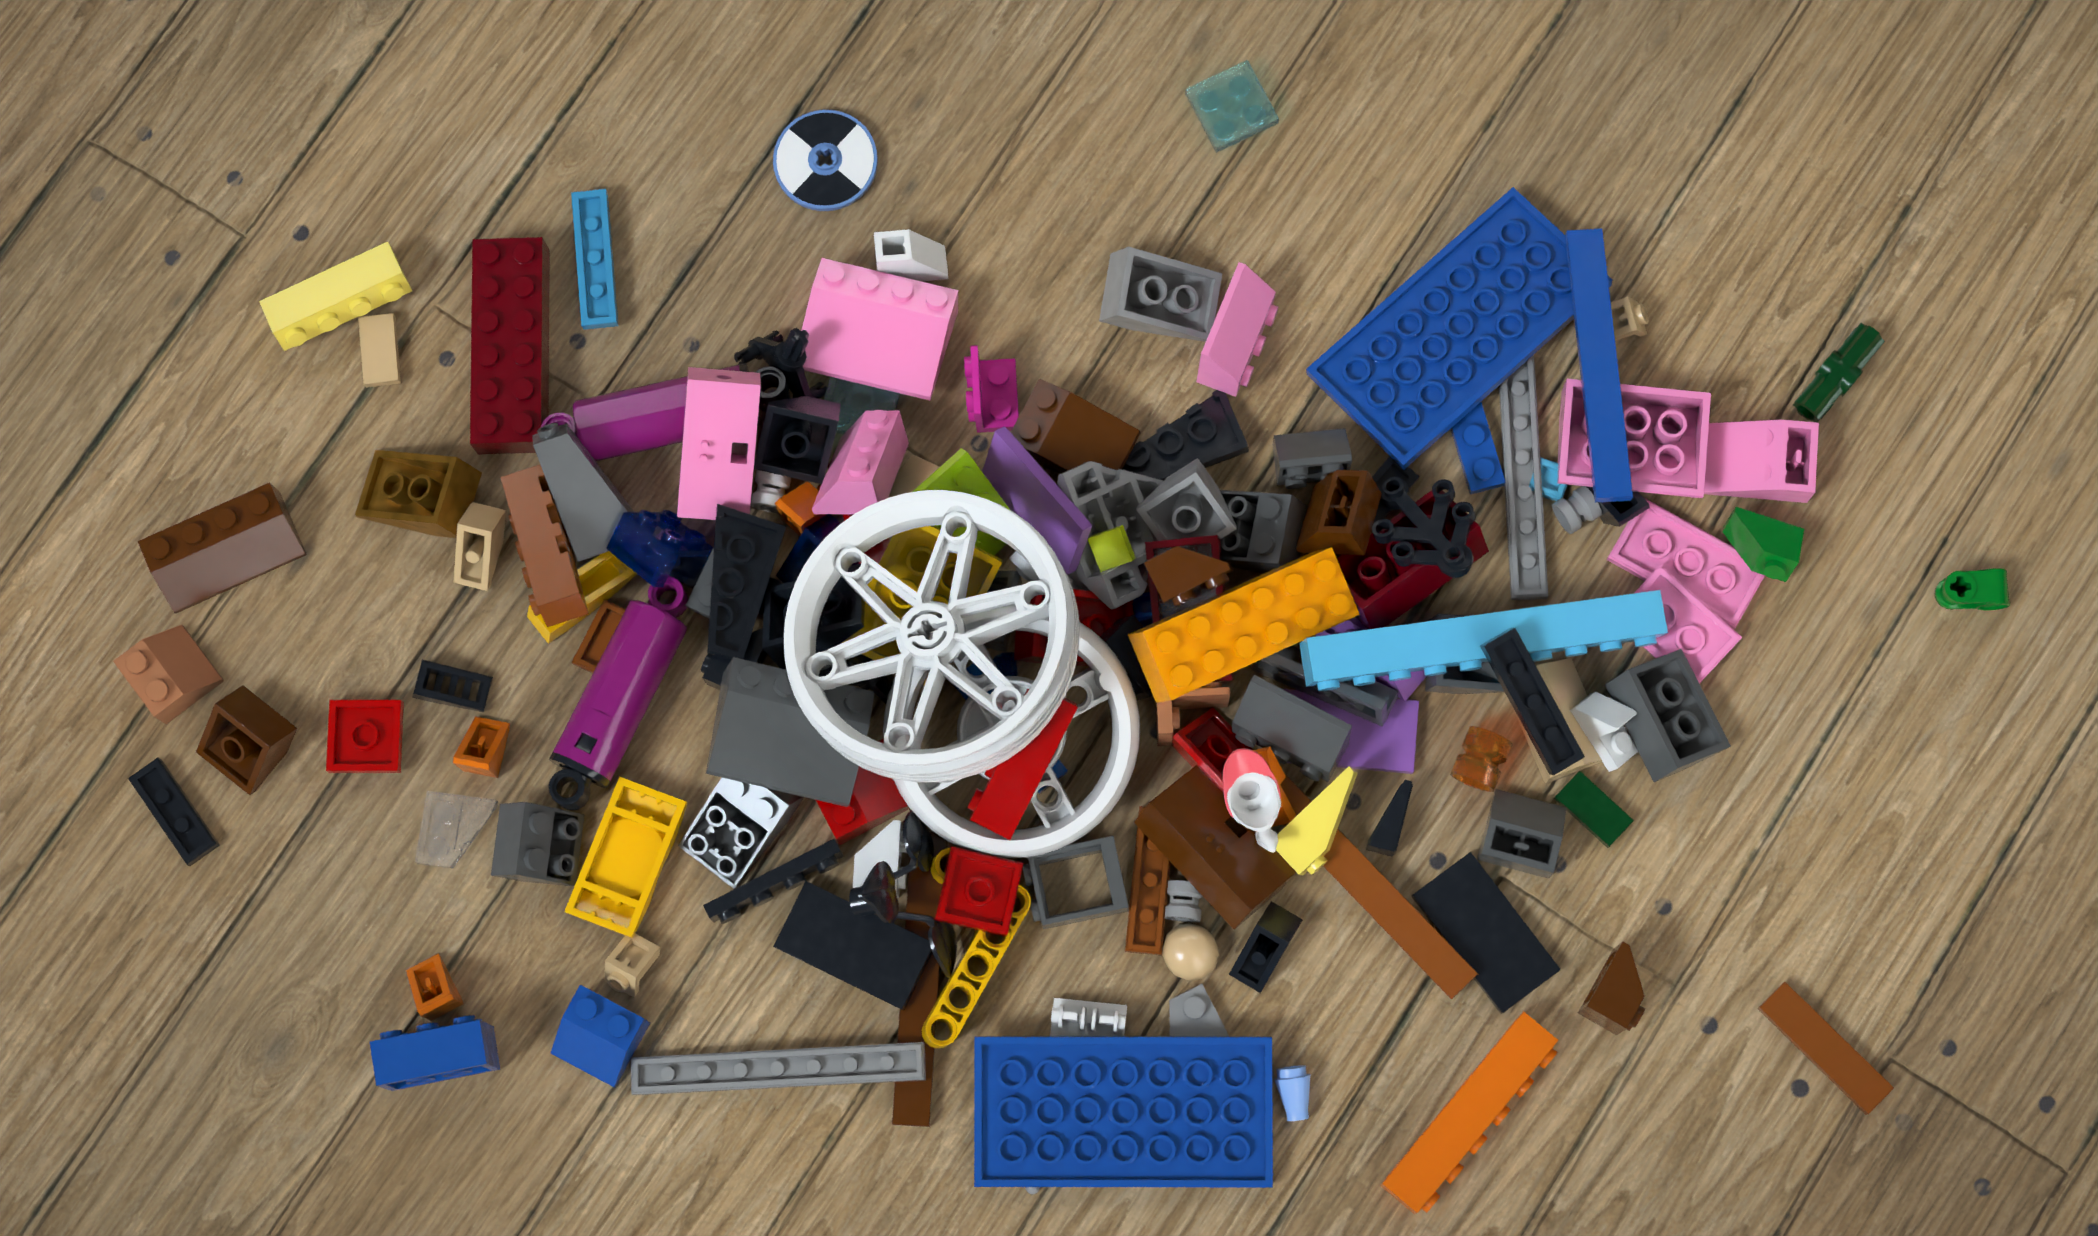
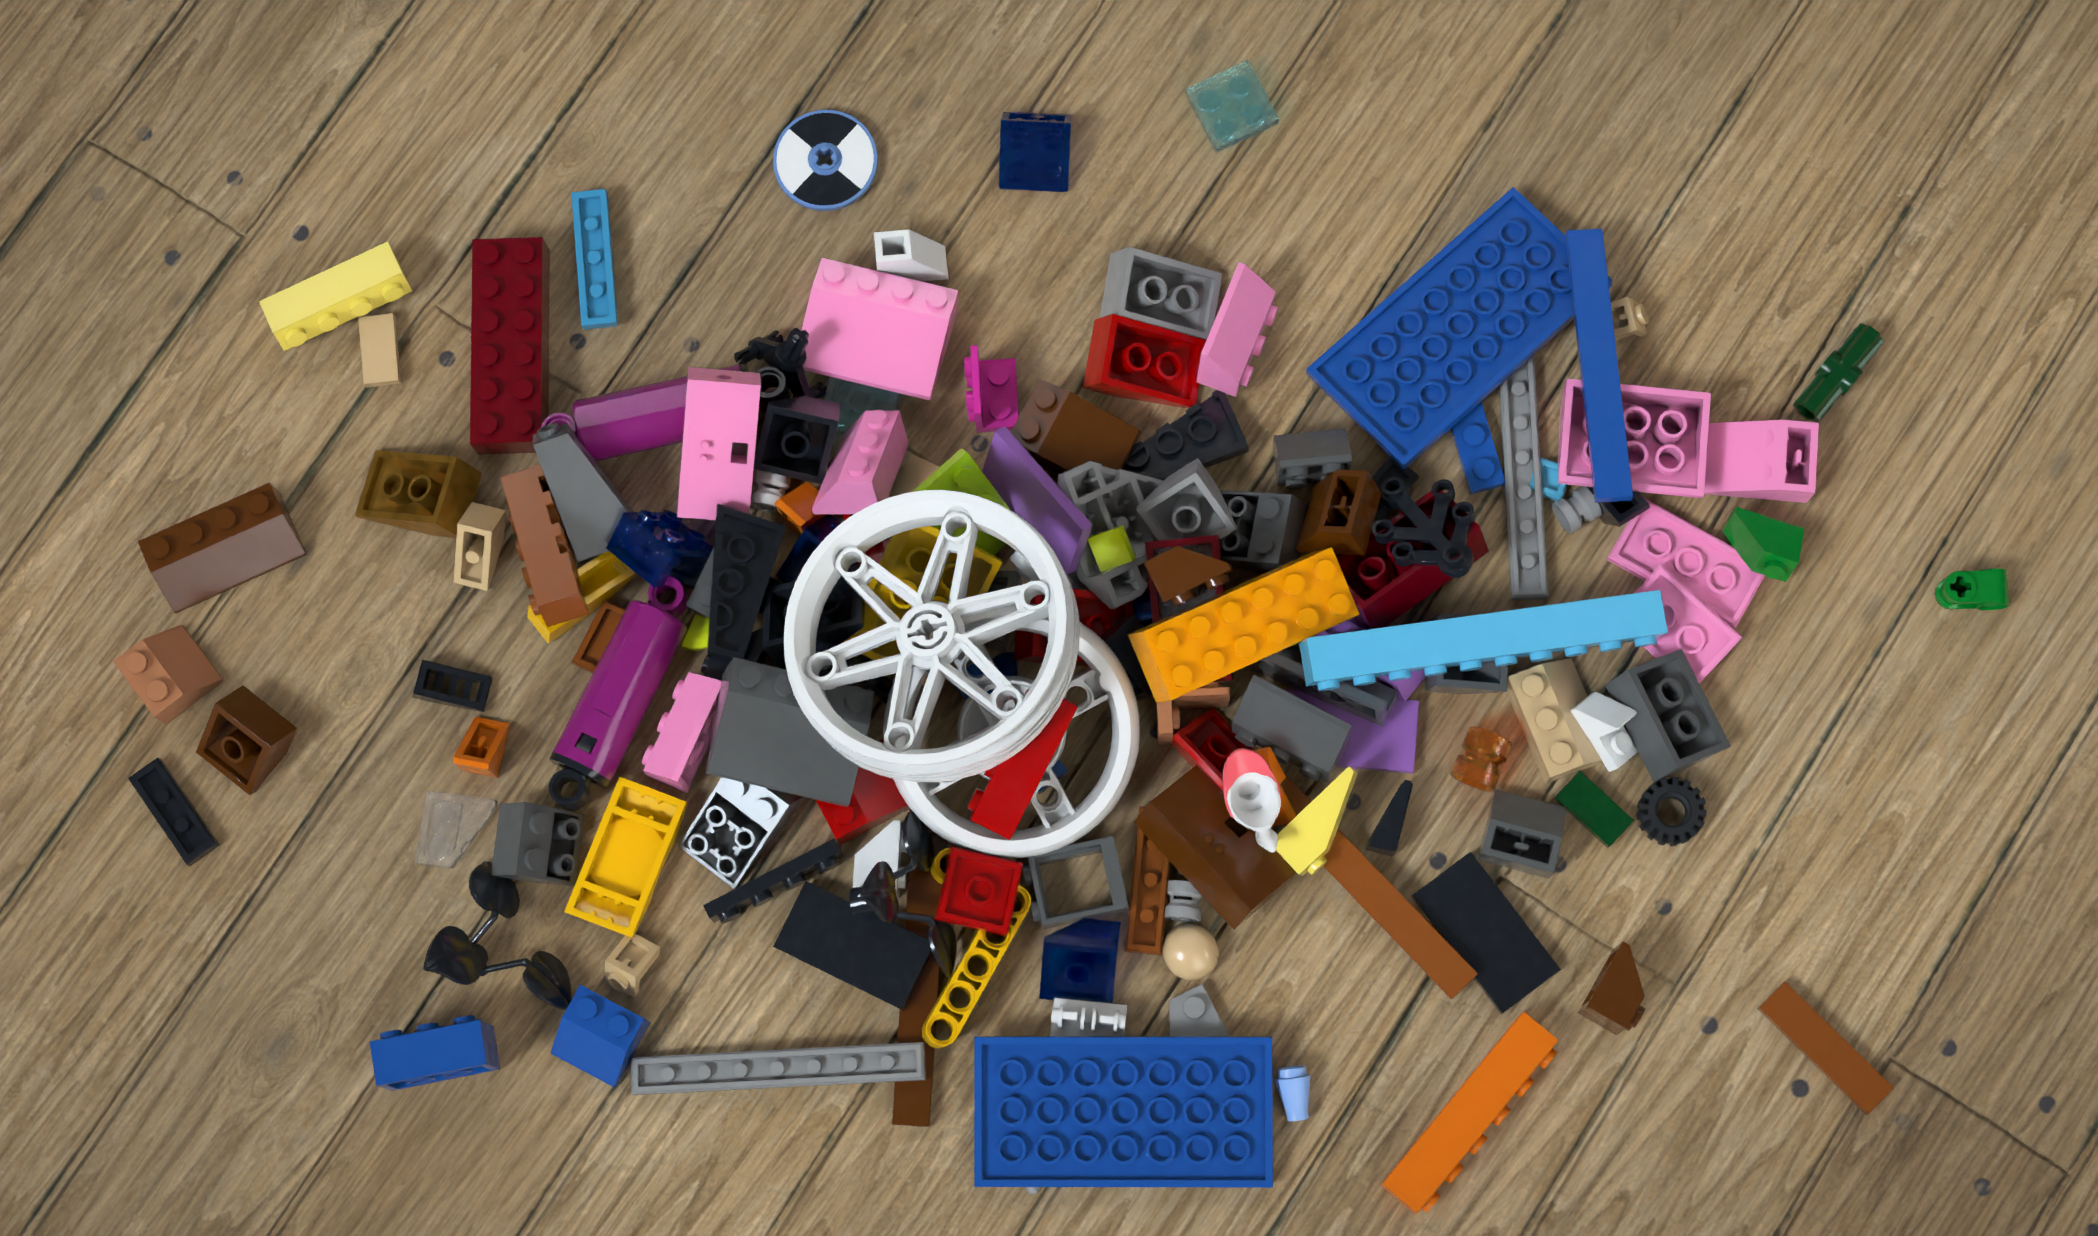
(365, 736): red plate -> none
(433, 988): orange slope -> none
(465, 960): none -> black plant
(684, 733): none -> bright pink slope
(697, 635): none -> neon yellow tile
(1035, 151): none -> clear blue bracket
(1081, 961): none -> clear blue slope
(1143, 362): none -> red slope
(1265, 946): black slope -> none
(1532, 701): black plate -> none
(1677, 790): none -> black tyre

